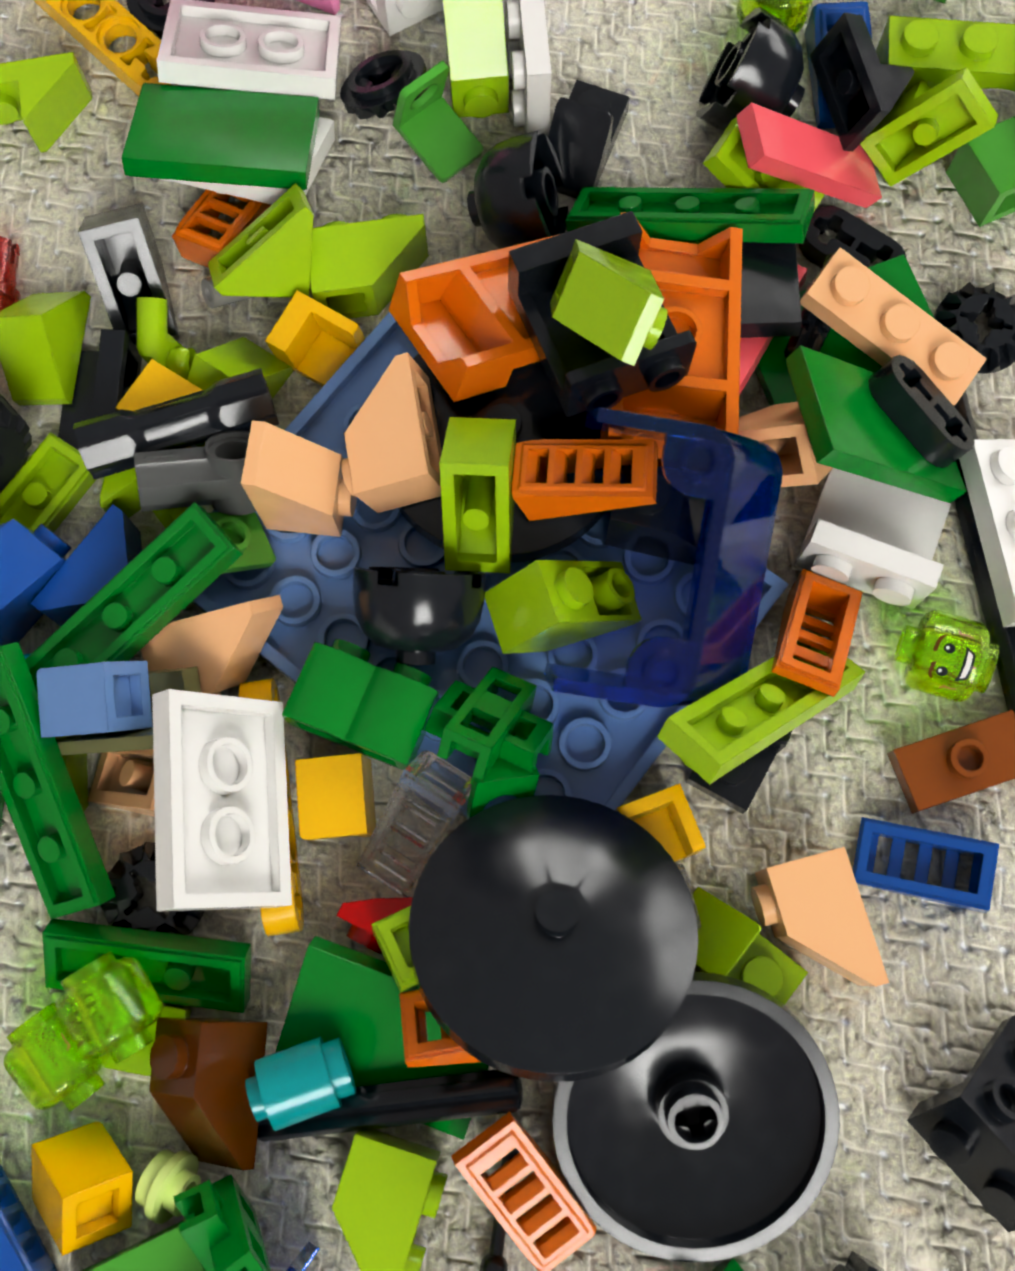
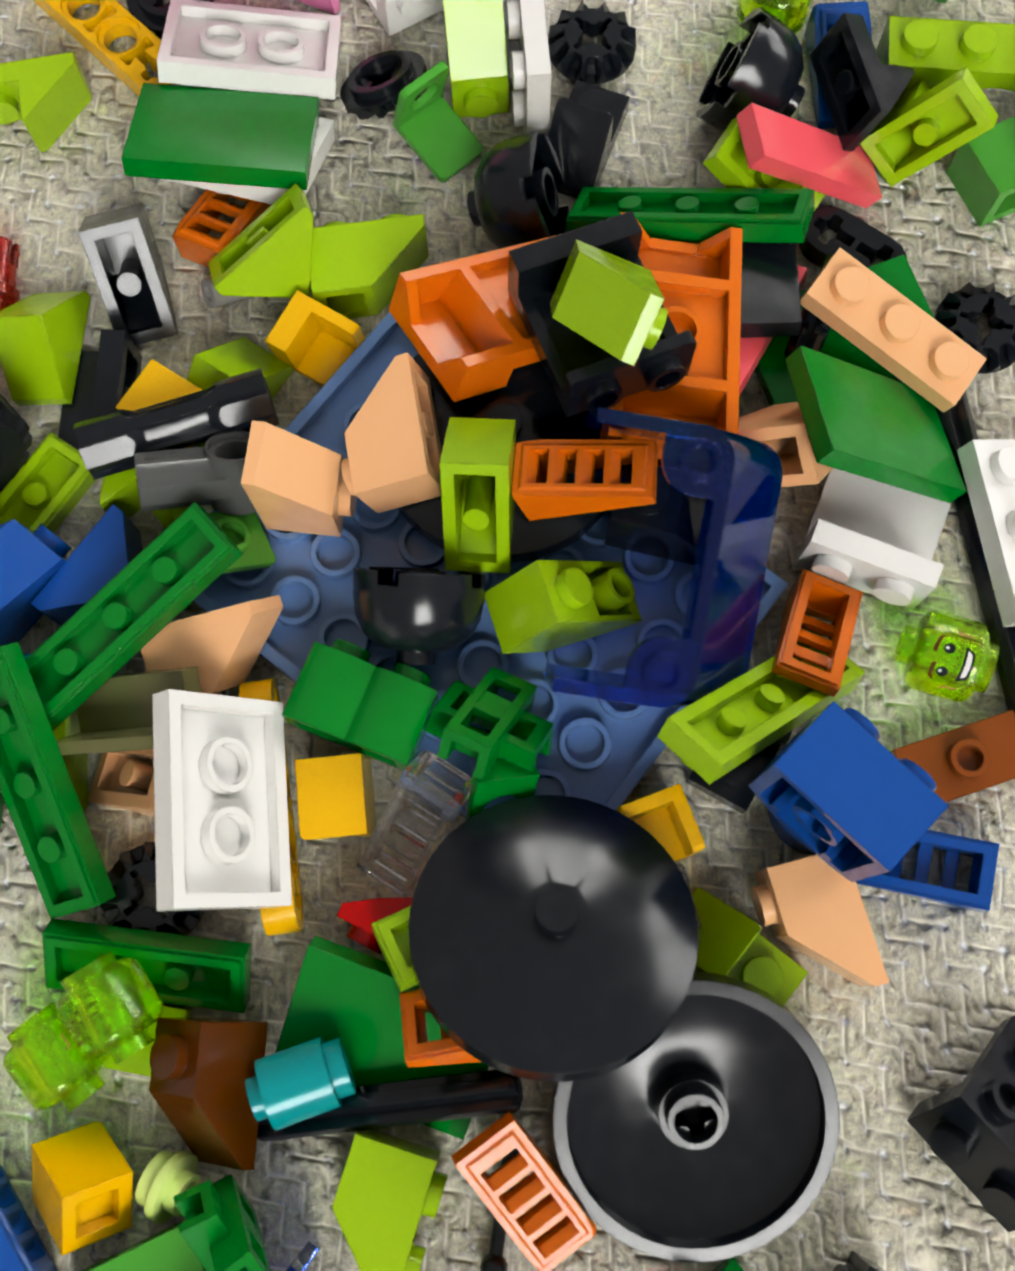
(94, 698): medium blue panel -> none
(156, 342): lime arm -> none
(592, 62): none -> black gear
(847, 795): none -> blue brick
(921, 411): black beam -> none

